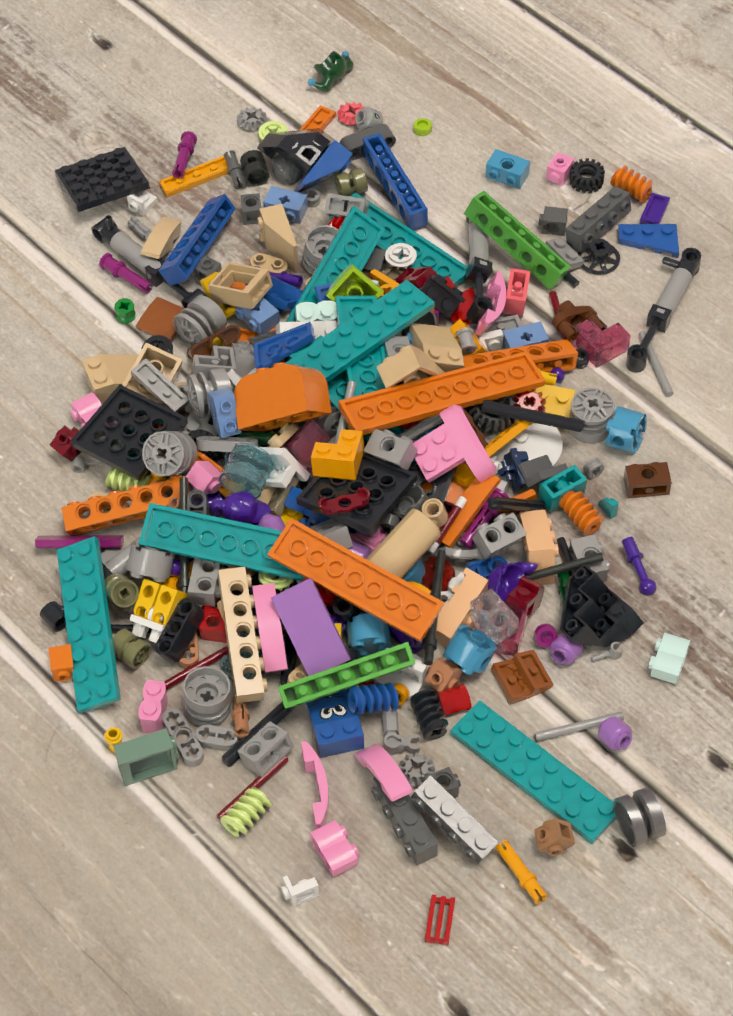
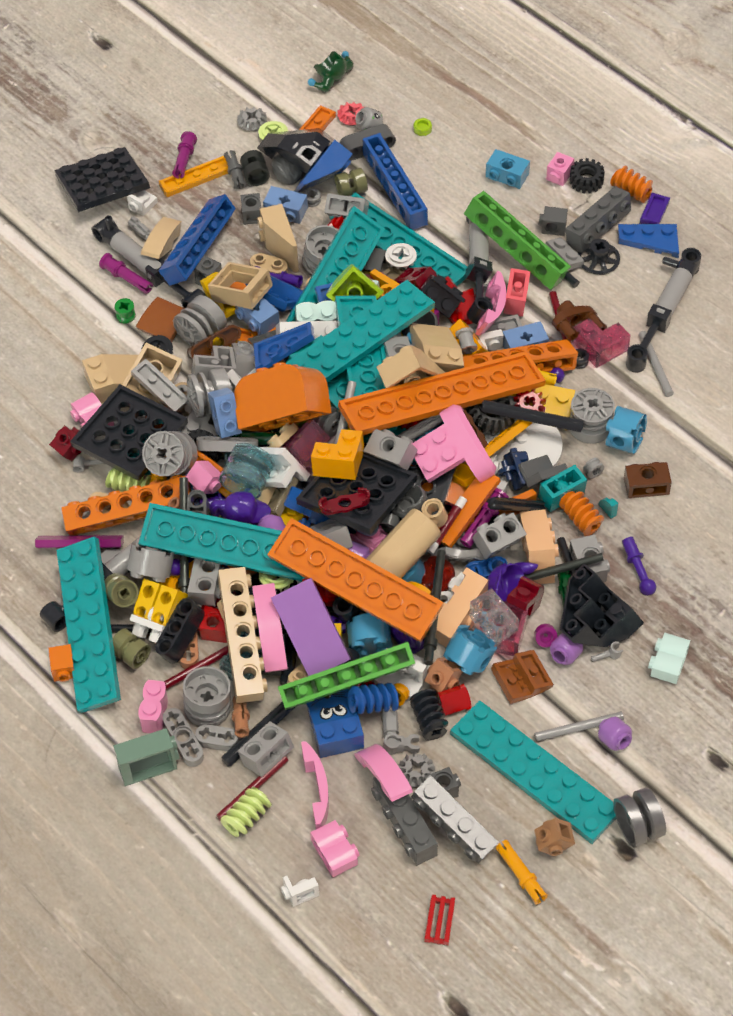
(112, 737): yellow pin -> none

